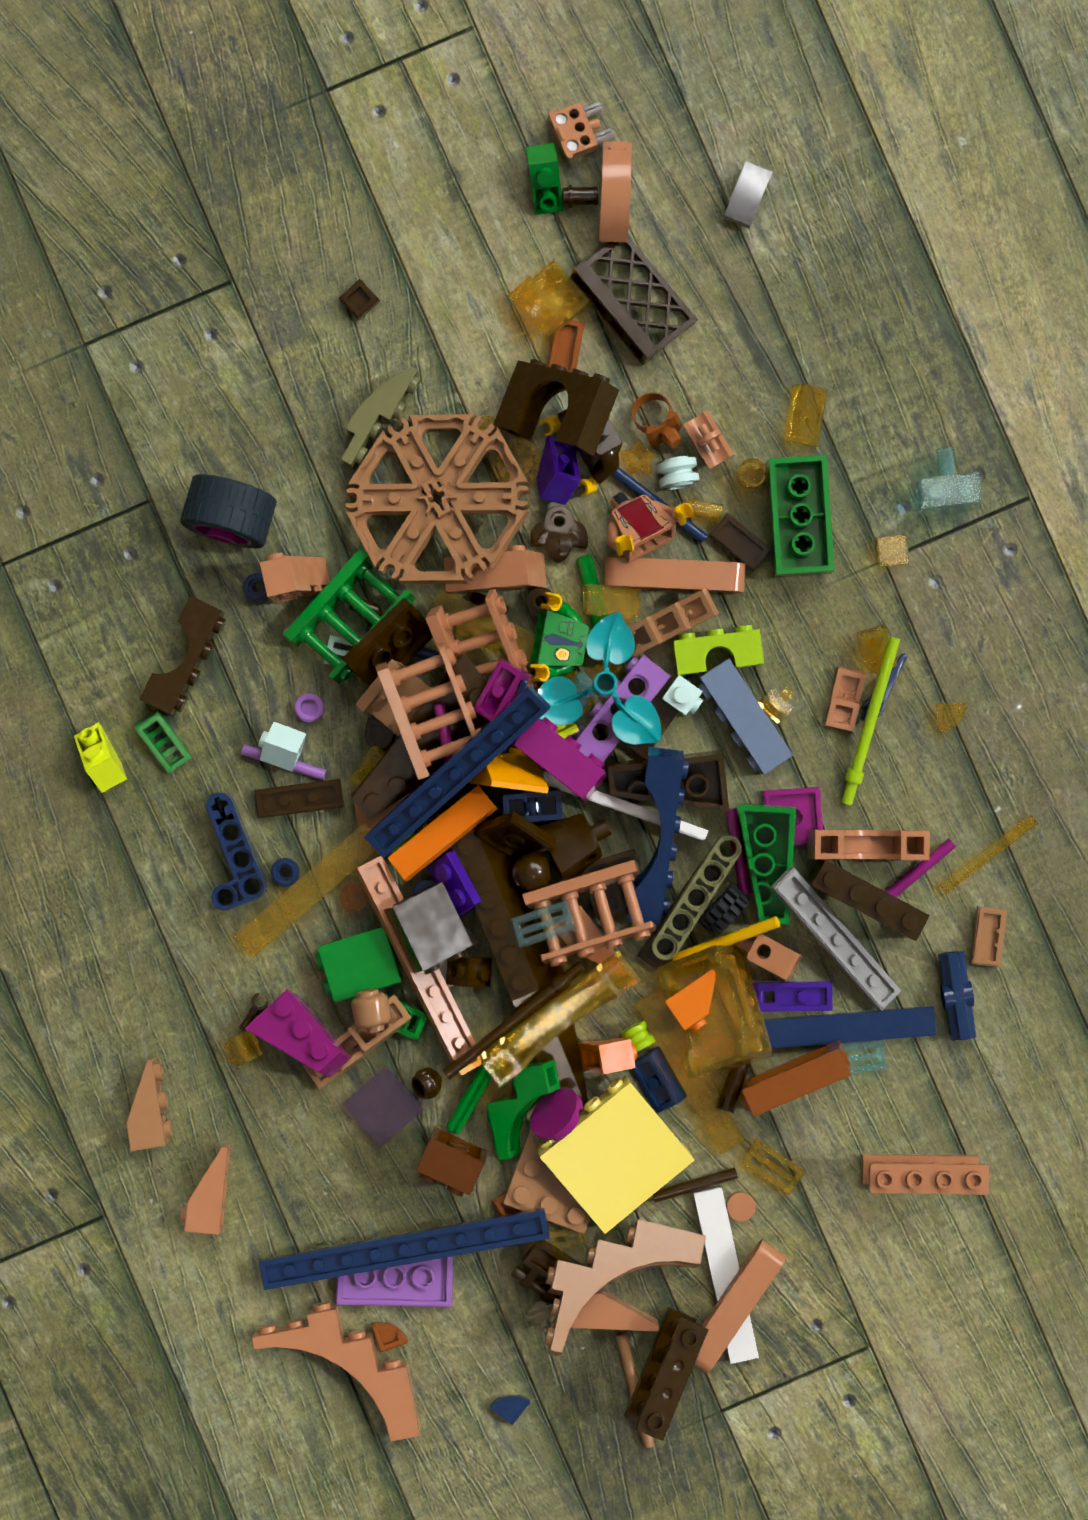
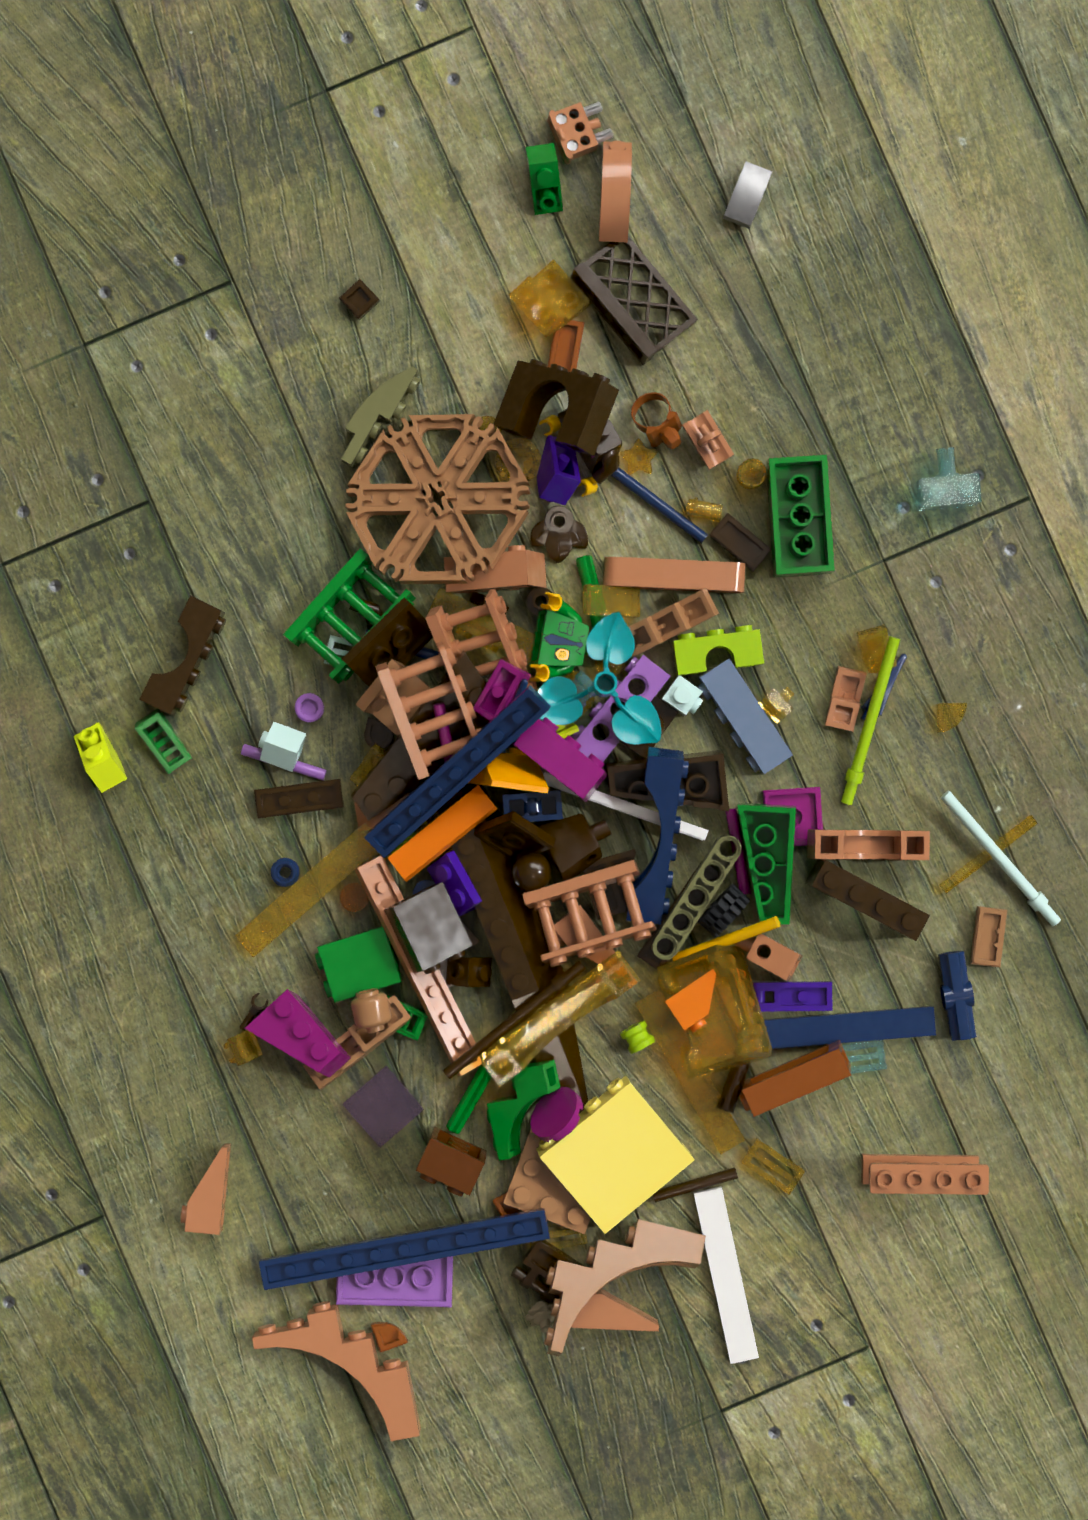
(147, 1117): medium nougat slope -> none
(228, 511): black wheel -> none
(230, 849): dark blue beam -> none
(248, 588): dark blue plate -> none
(293, 576): nougat wedge -> none
(427, 1083): dark brown piece -> none
(510, 1407): dark blue tile -> none
(567, 917): clear light blue tile -> none
(579, 196): dark brown pin -> none
(607, 1055): slope -> none
(631, 1376): medium nougat bar -> none
(643, 525): torso -> none
(658, 1080): dark blue slope -> none
(665, 1373): dark brown fence -> none
(677, 472): light aqua wheel -> none
(738, 1302): nougat beam -> none
(740, 1206): nougat tile -> none
(805, 415): clear yellow slope -> none
(835, 938): light grey tile -> none
(892, 550): clear yellow tile -> none
(921, 868): magenta bar -> none
(1036, 899): none -> light aqua bar

